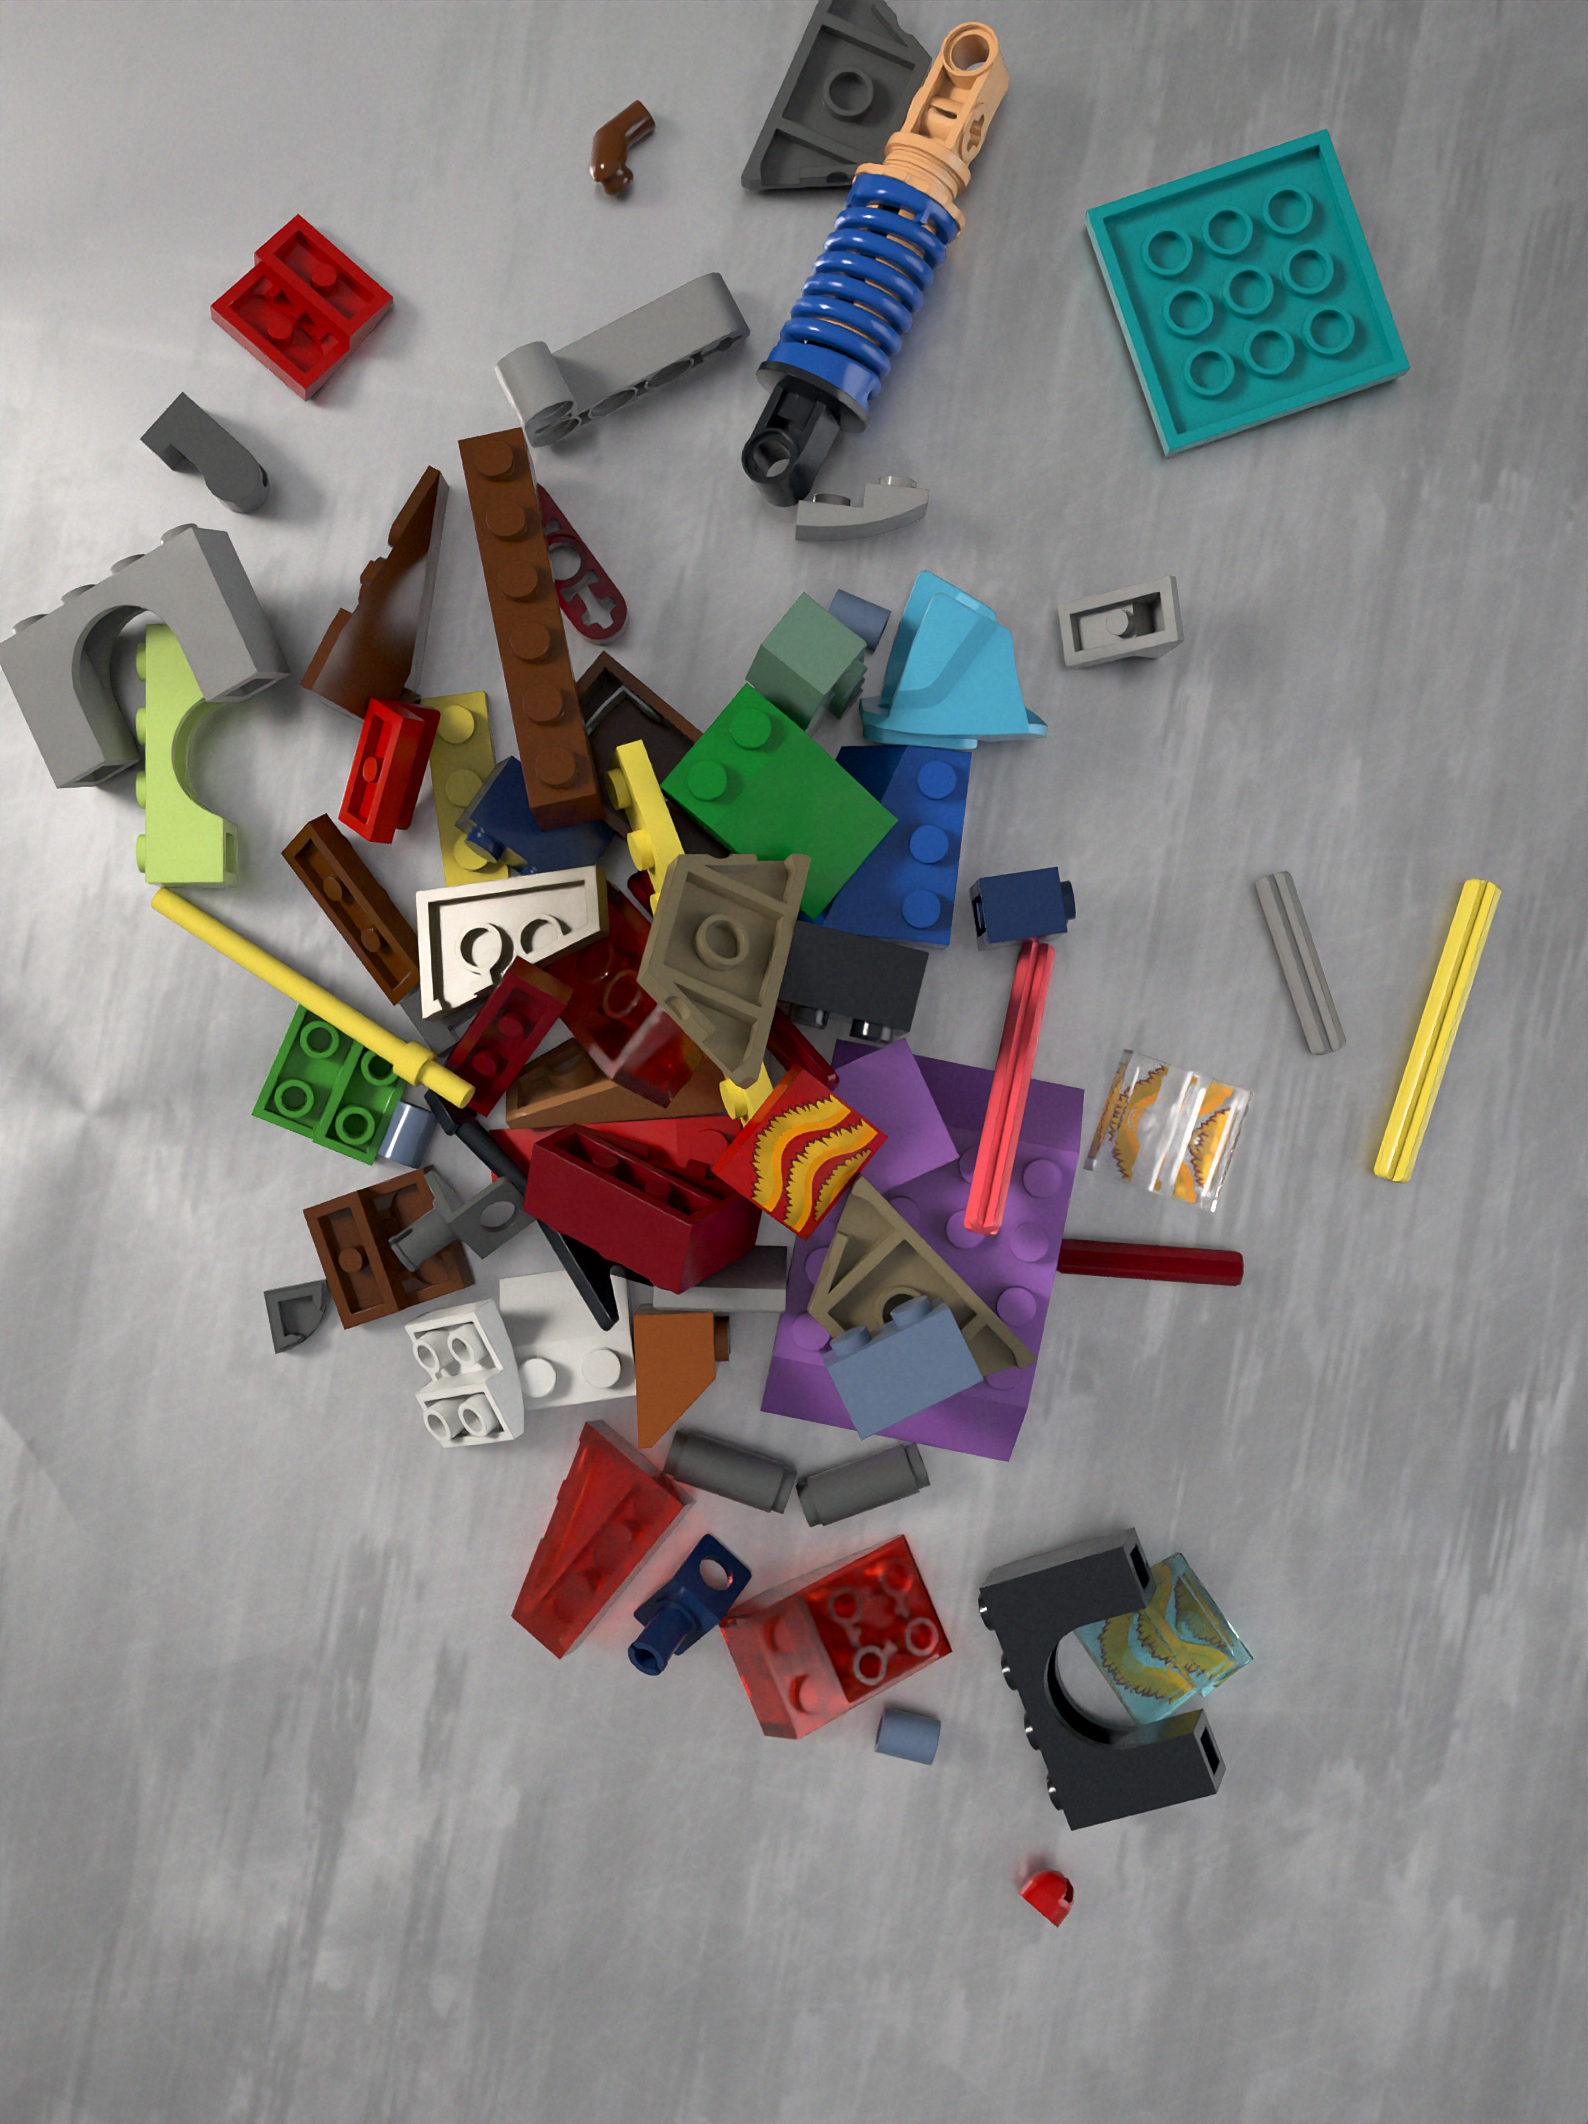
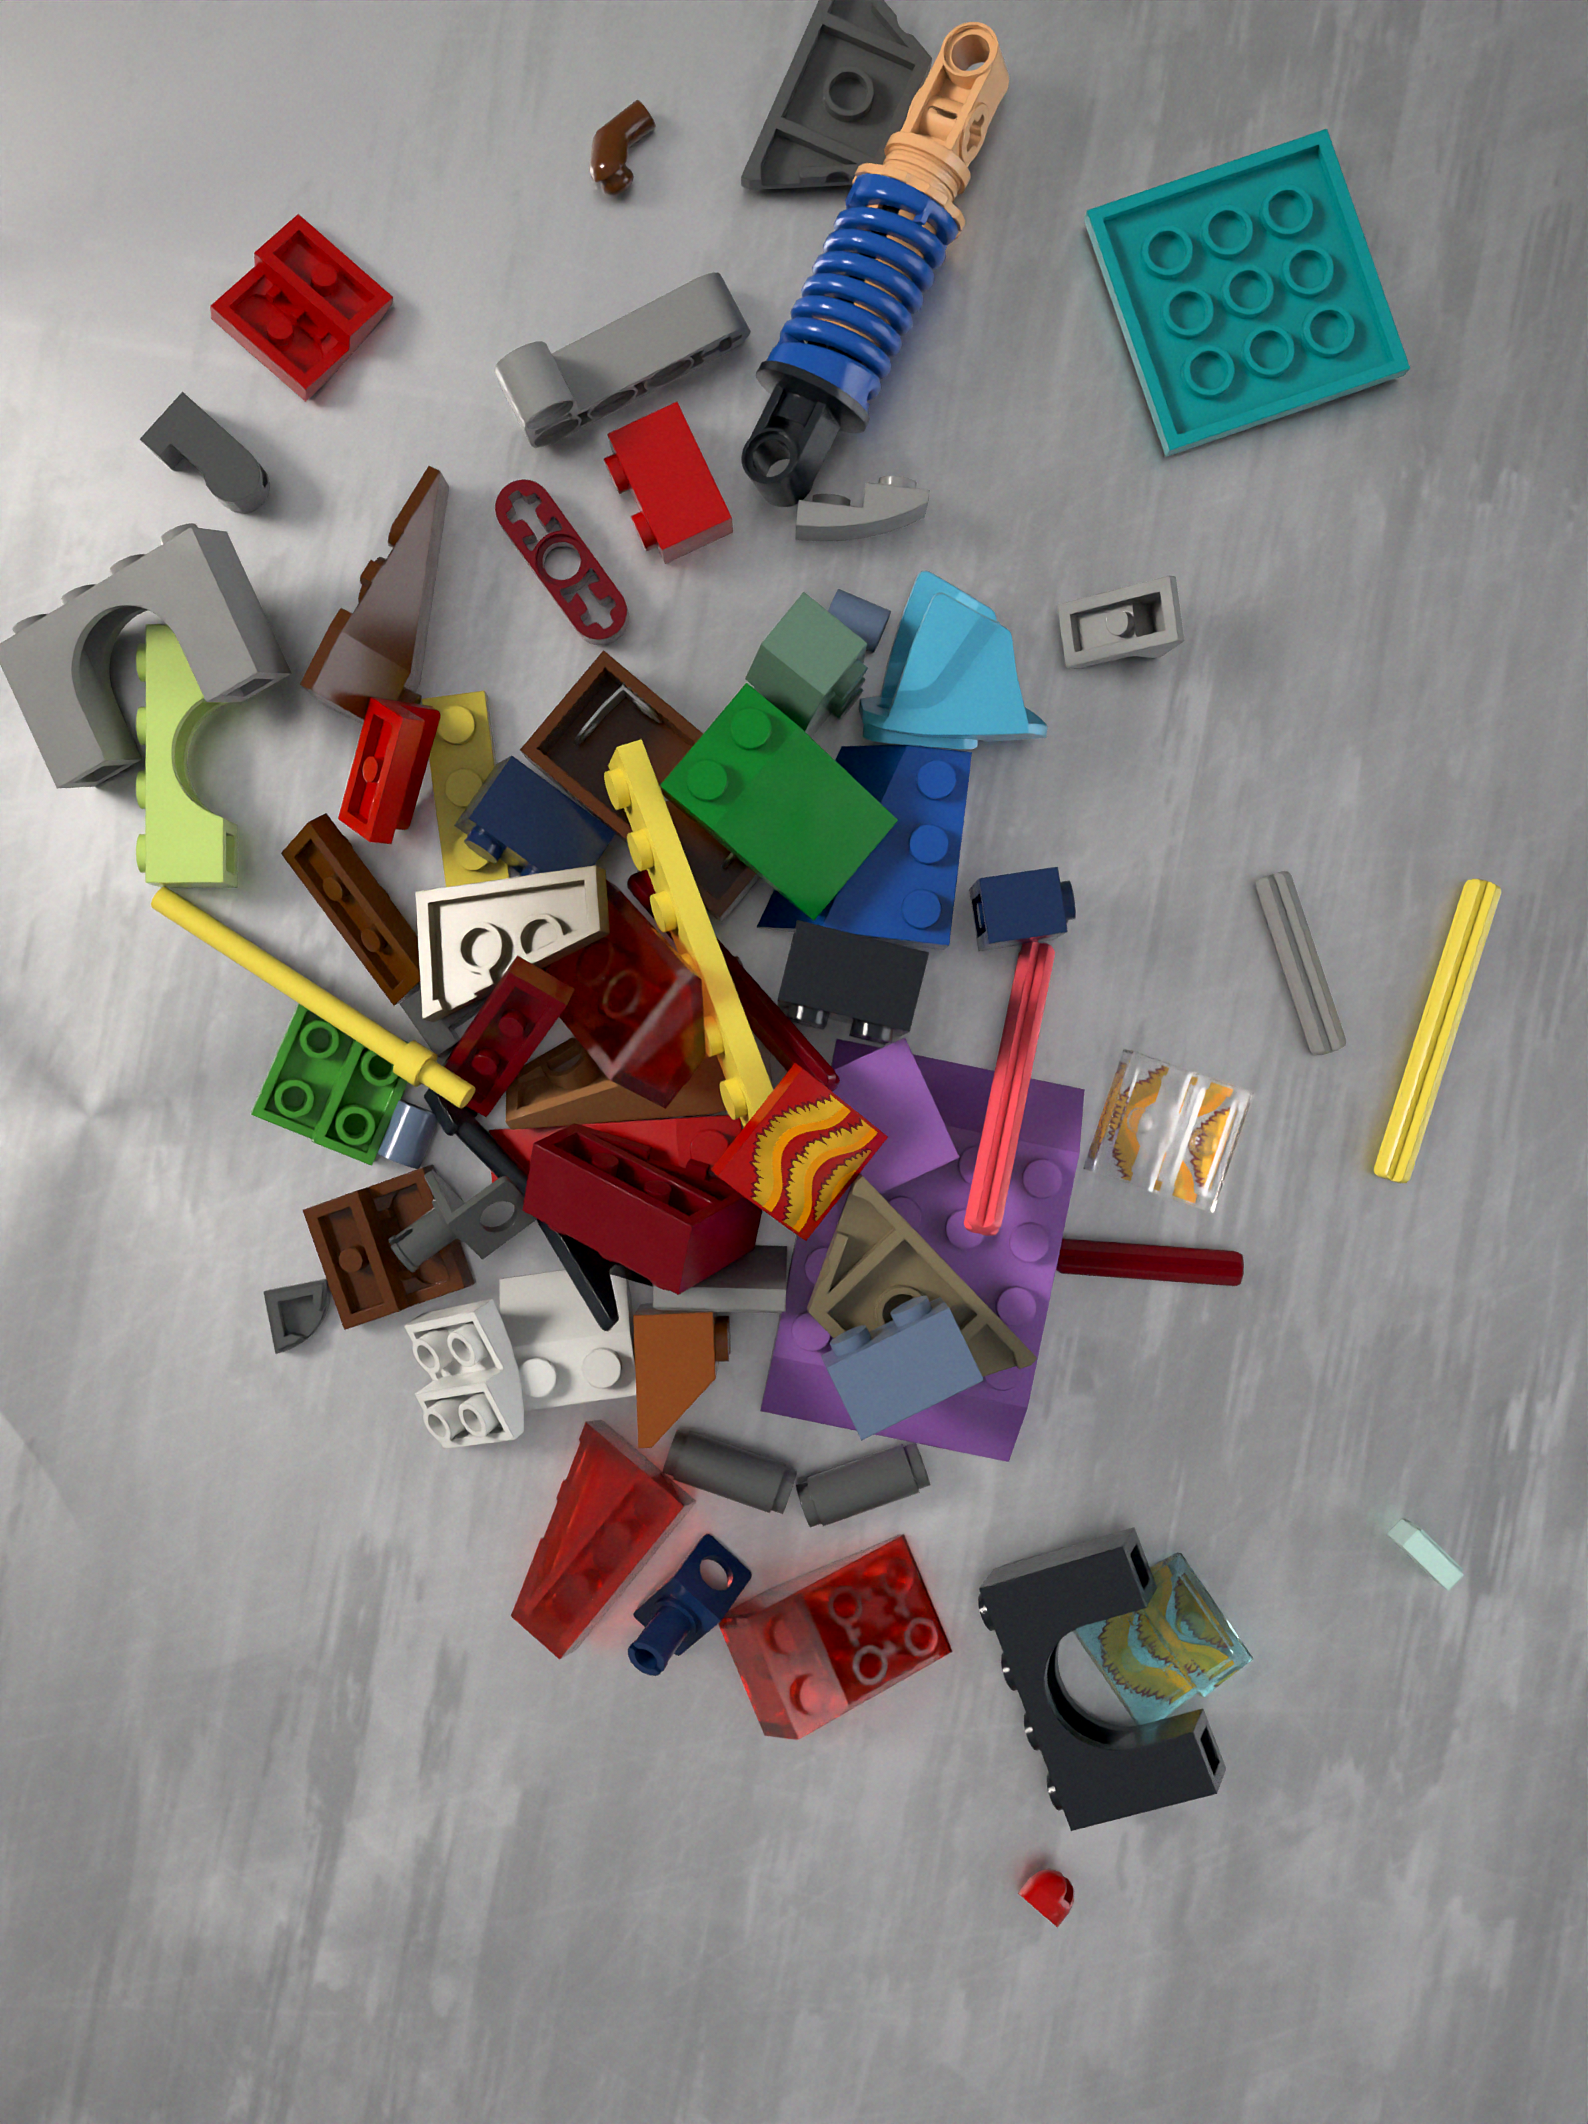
(530, 630): reddish brown arch -> none
(669, 484): none -> red brick
(723, 952): dark tan wing -> none
(907, 1736): sand blue hinge -> none
(1426, 1553): none -> light aqua tile

